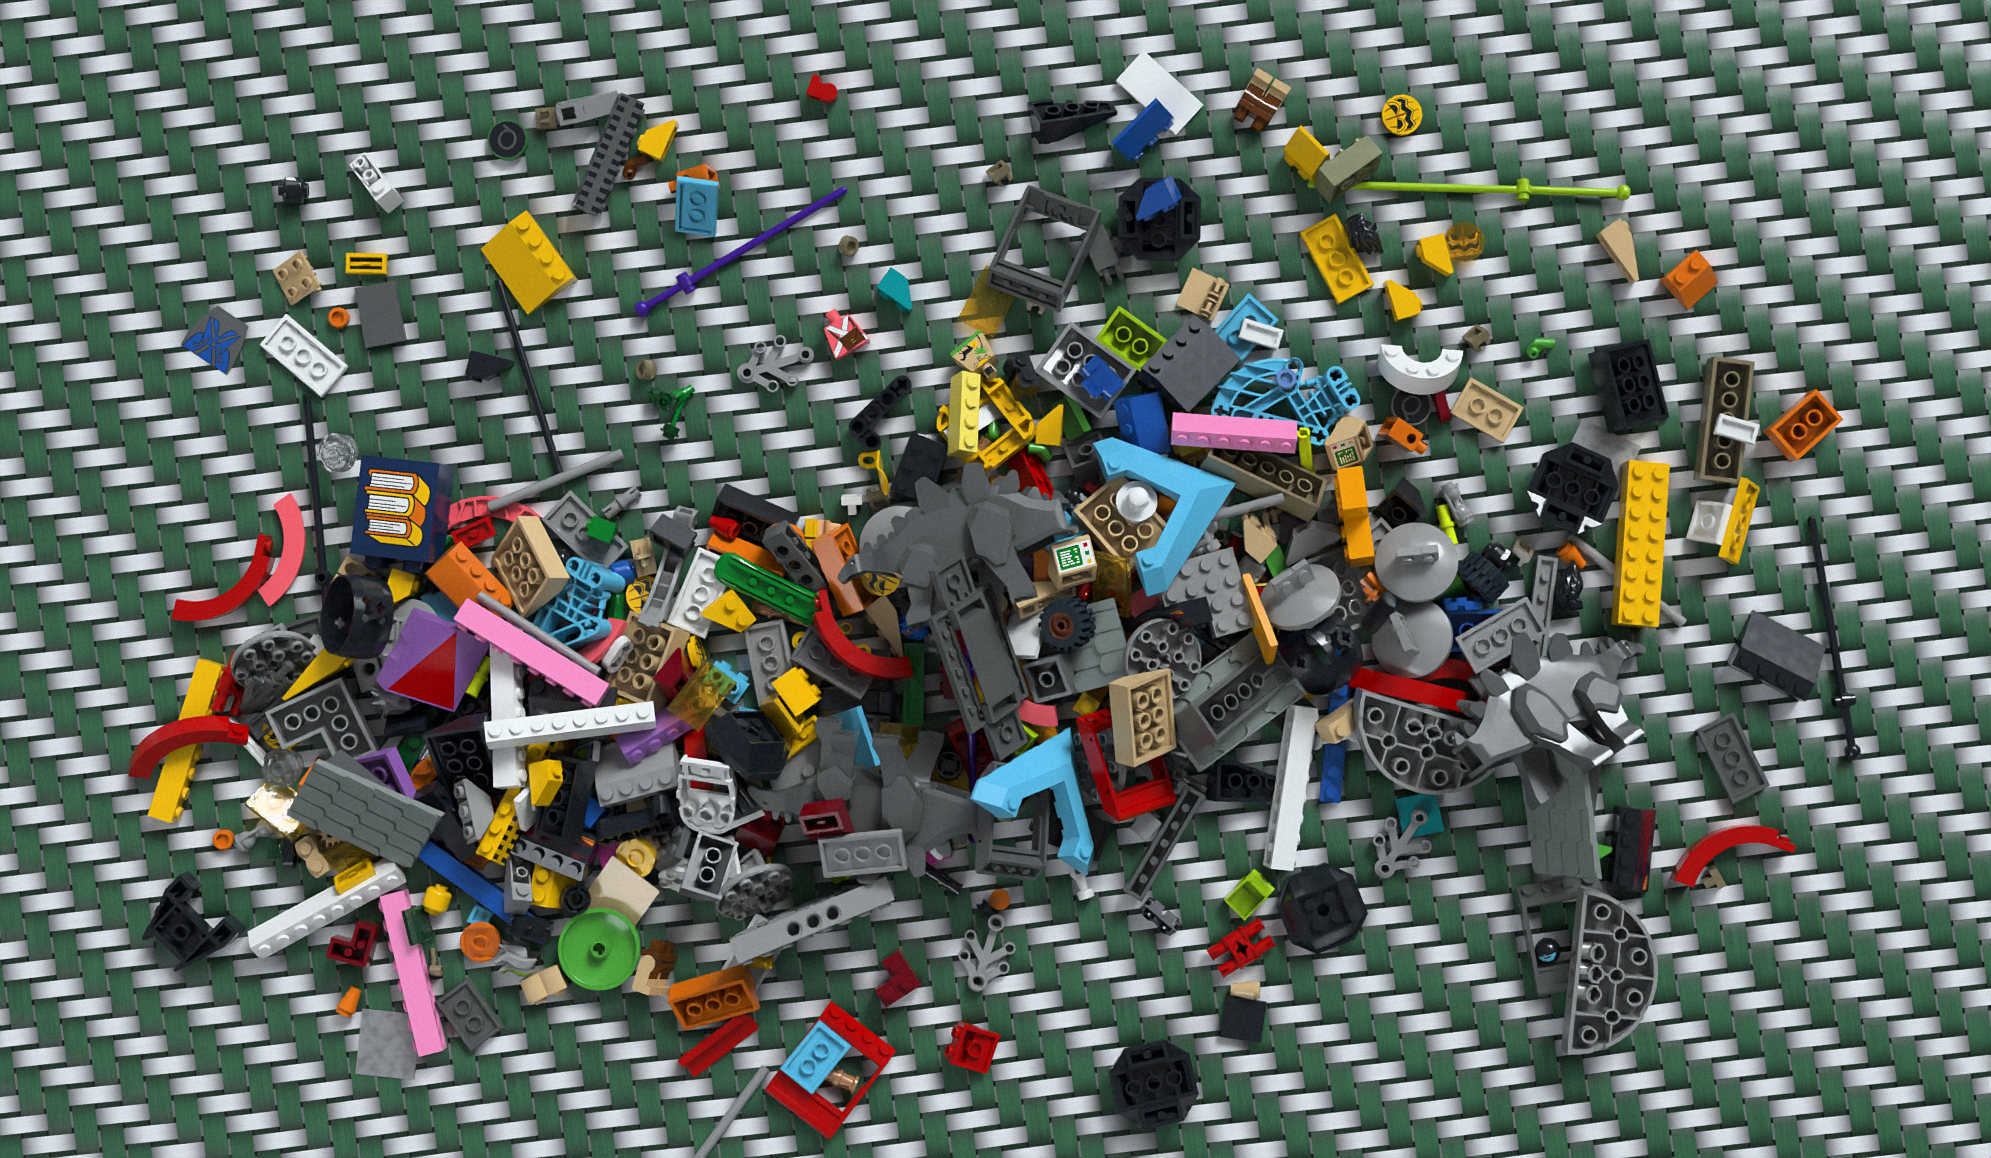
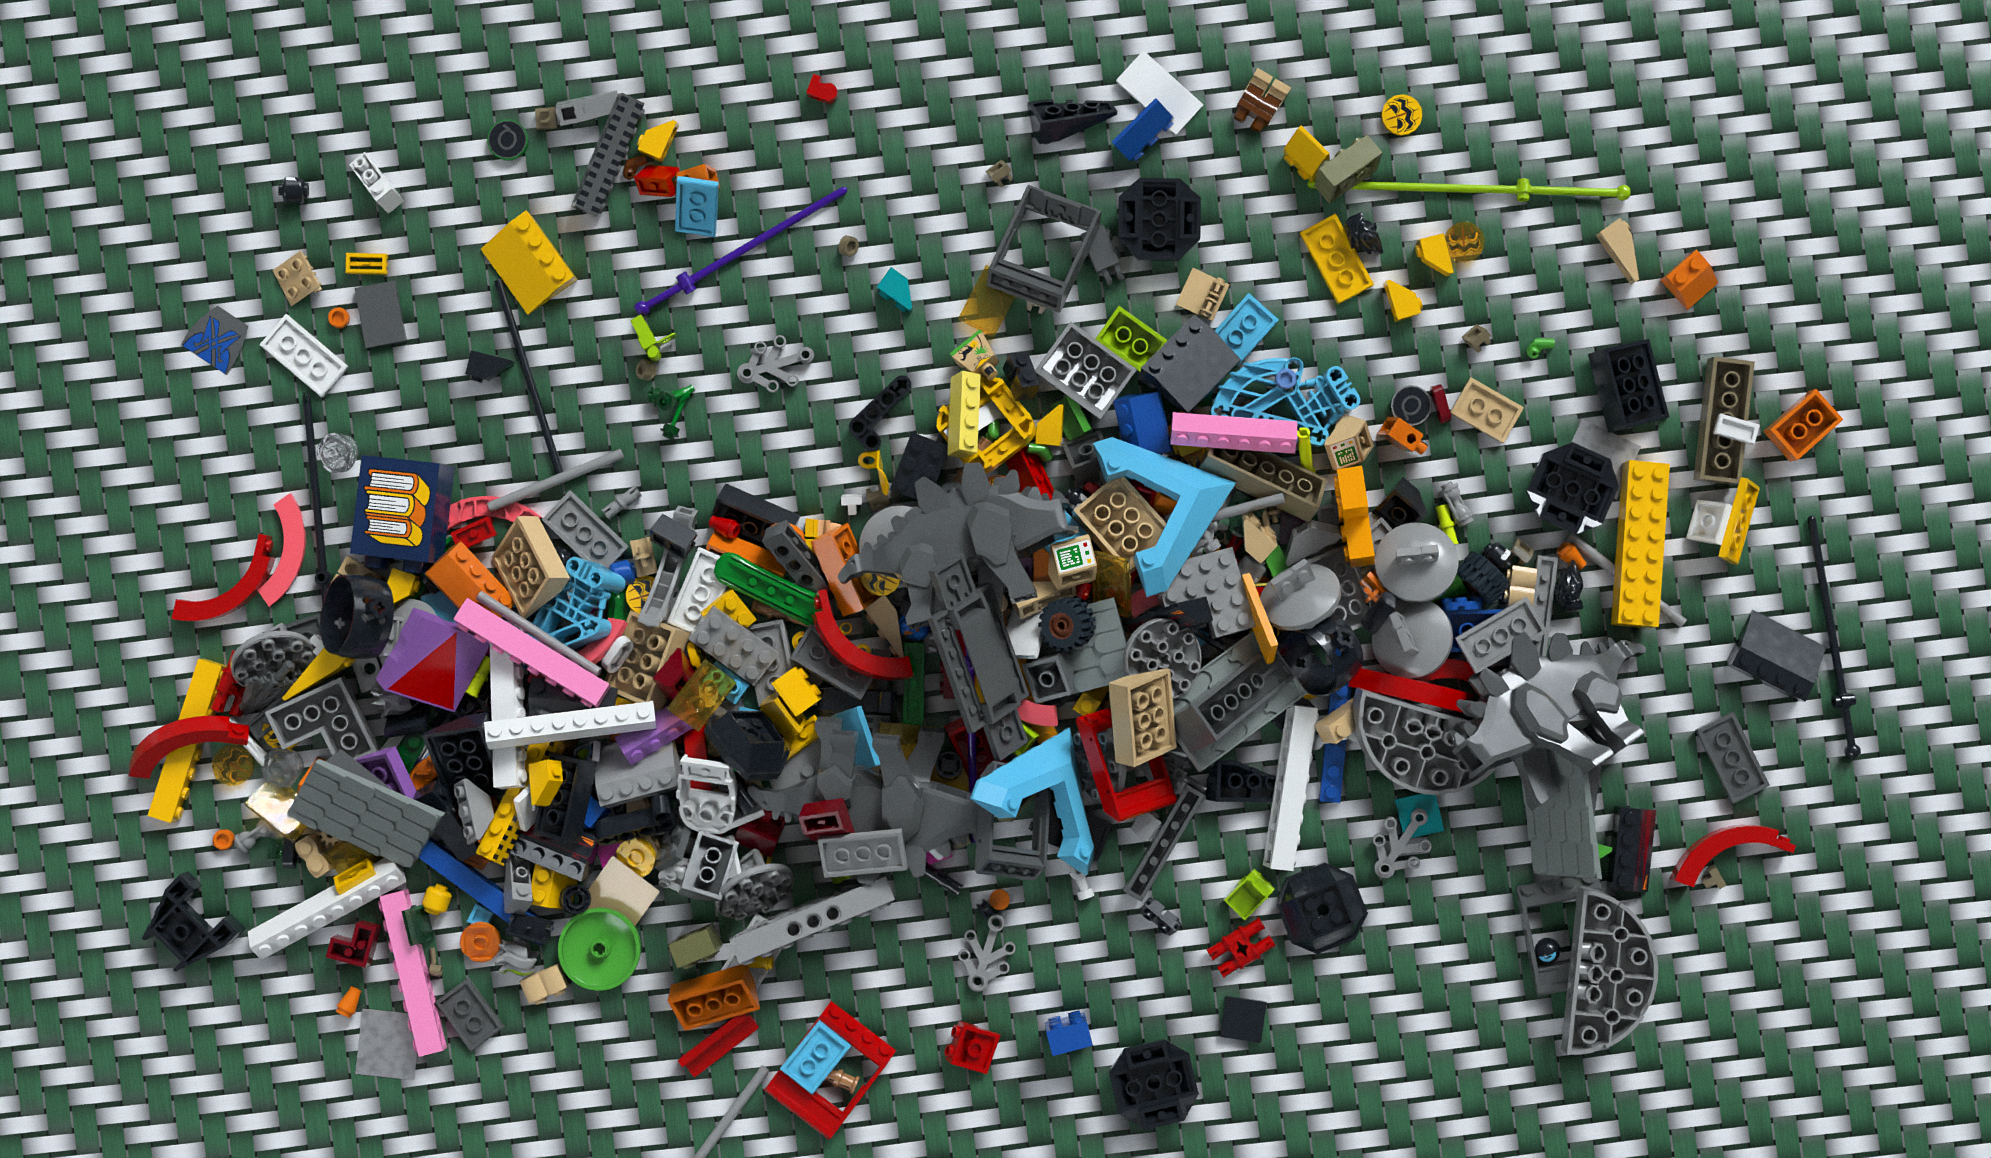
(232, 765): none -> clear yellow tile
(601, 529): green brick -> none
(648, 340): none -> lime piece
(655, 968): hips -> none
(656, 180): none -> red panel
(696, 945): none -> olive brick
(733, 645): none -> light grey plate
(844, 334): torso -> none
(902, 979): dark red brick -> none
(1068, 1033): none -> blue brick
(1100, 379): blue piece -> none
(1136, 501): white plate -> none
(1159, 196): blue slope -> none
(1246, 989): tan cone -> none
(1260, 334): white tile -> none
(1417, 376): white brick -> none
(1522, 584): none -> tan brick

